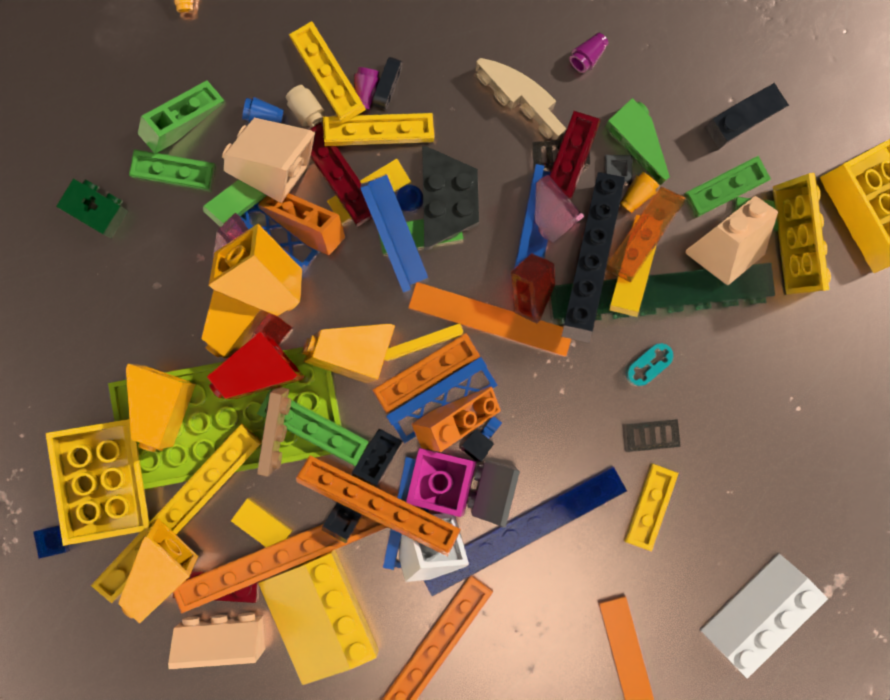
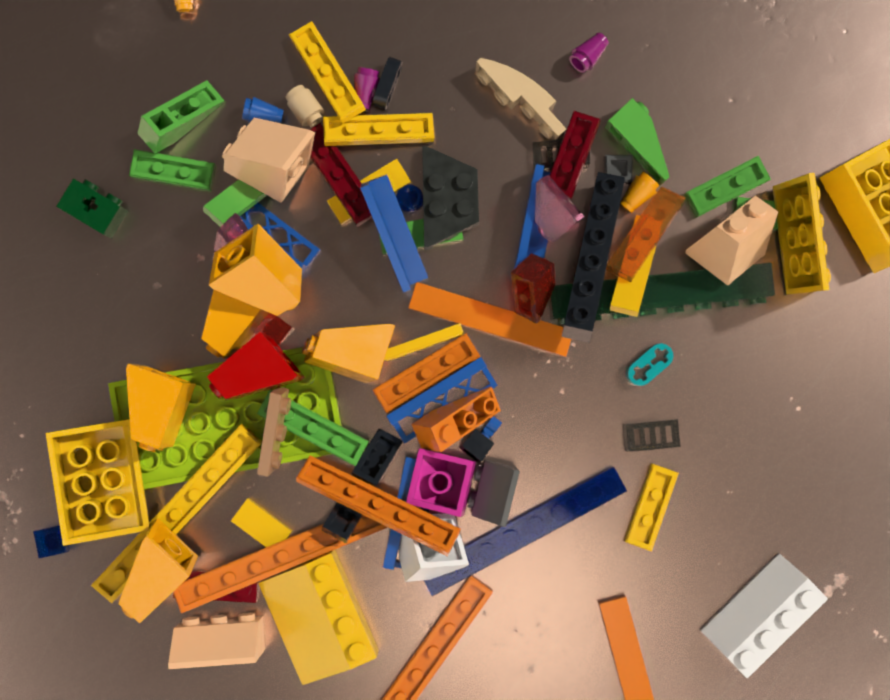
(306, 221): orange slope -> none
(746, 115): black slope -> none

